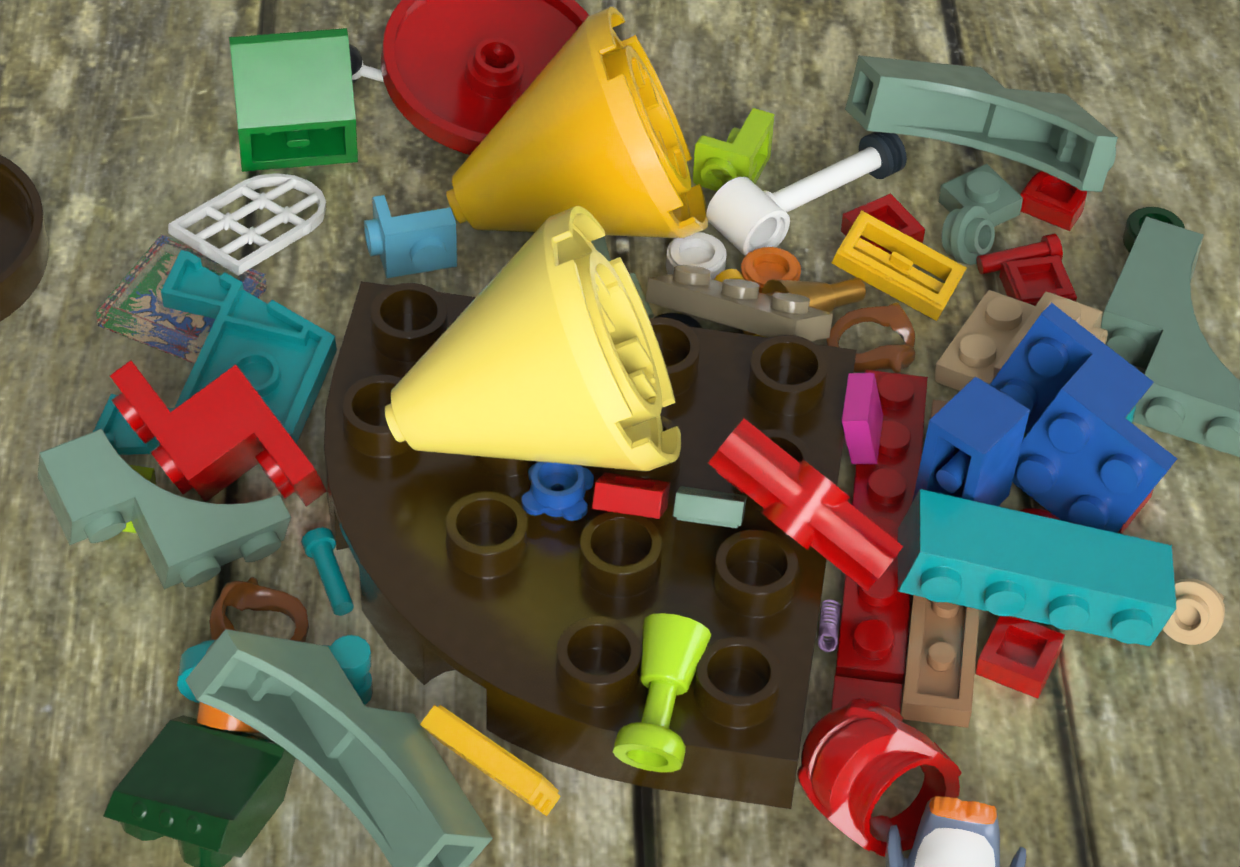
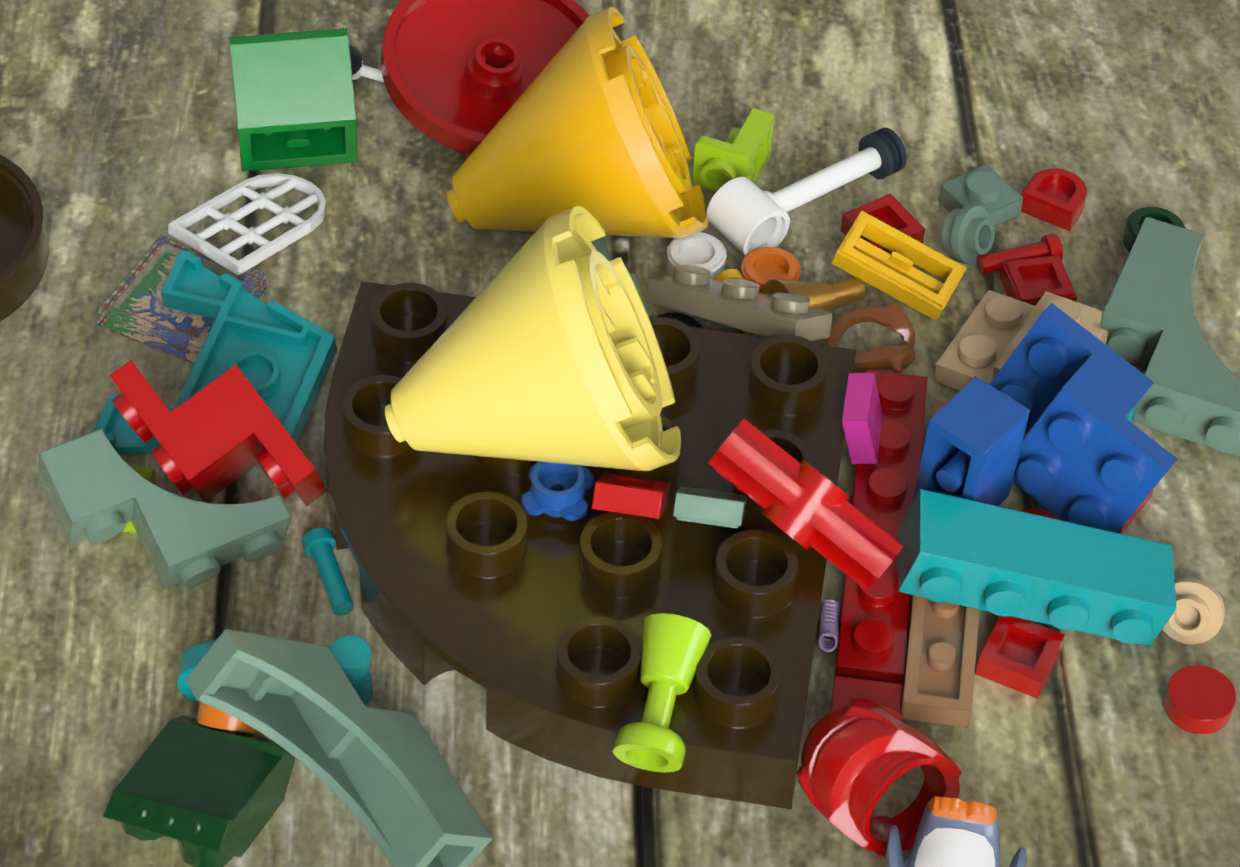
(252, 596): dark orange piece -> none
(411, 241): medium azure bracket -> none
(491, 759): yellow tile -> none
(977, 112): sand green arch -> none
(1199, 699): none -> red tile

